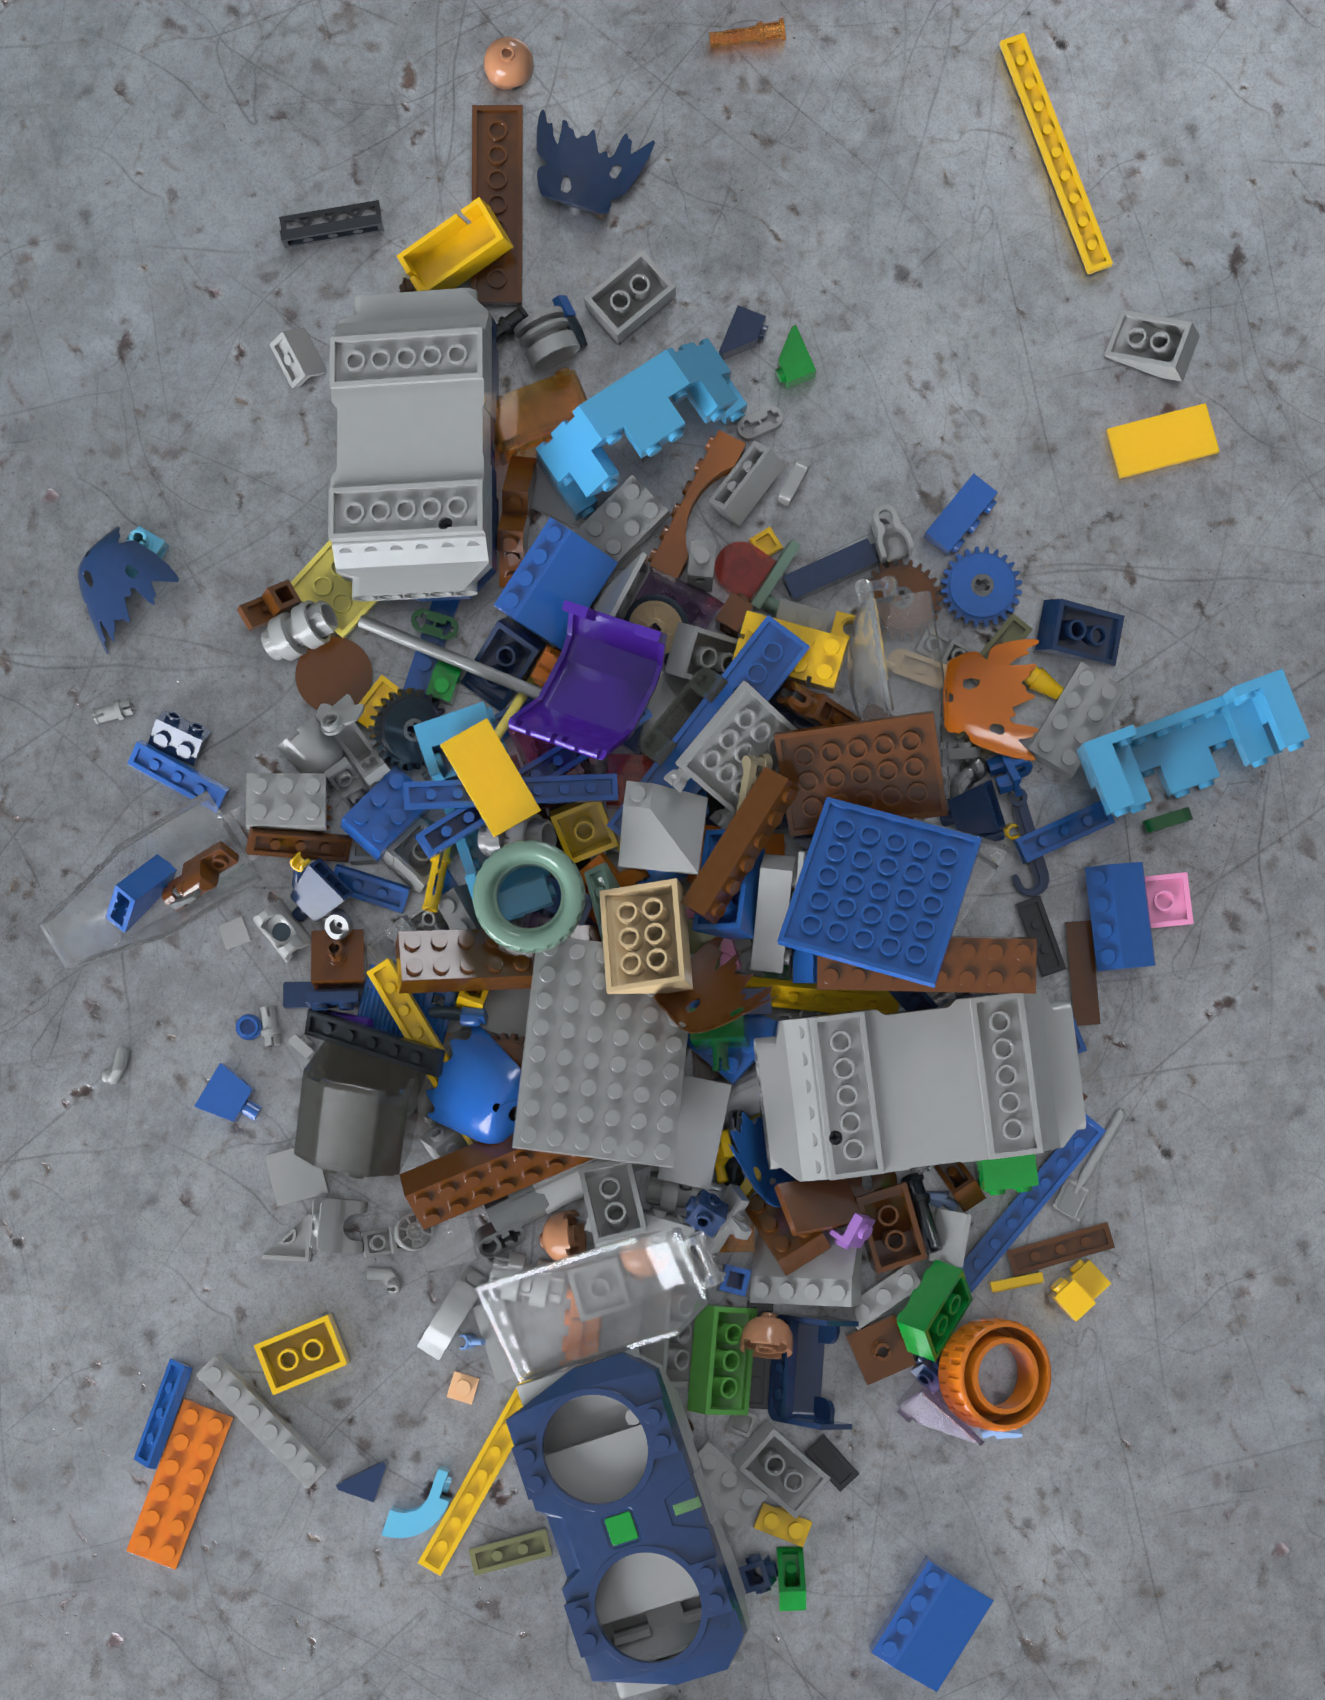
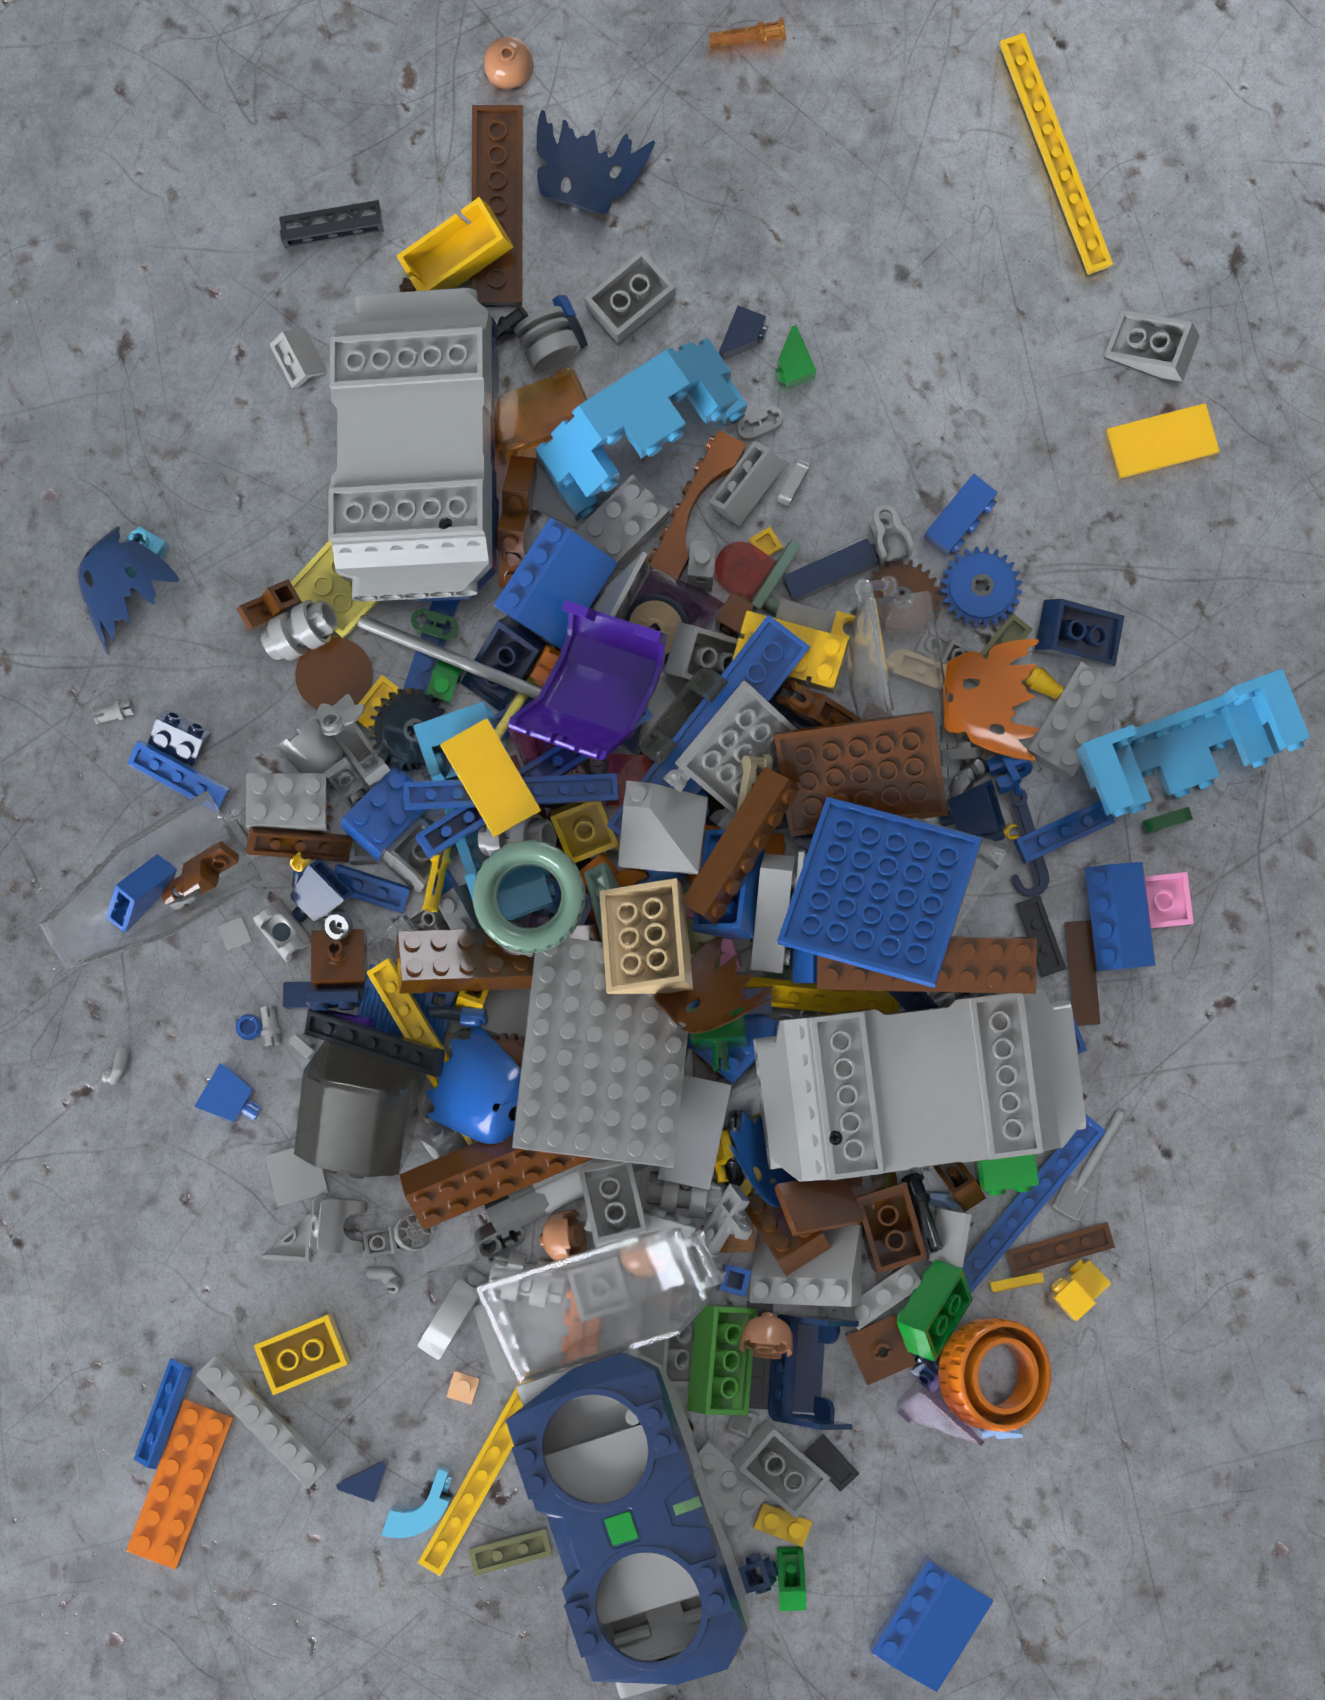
(471, 1341): medium blue hand -> none
(706, 1212): dark blue brick -> none
(856, 1232): medium lavender bracket -> none

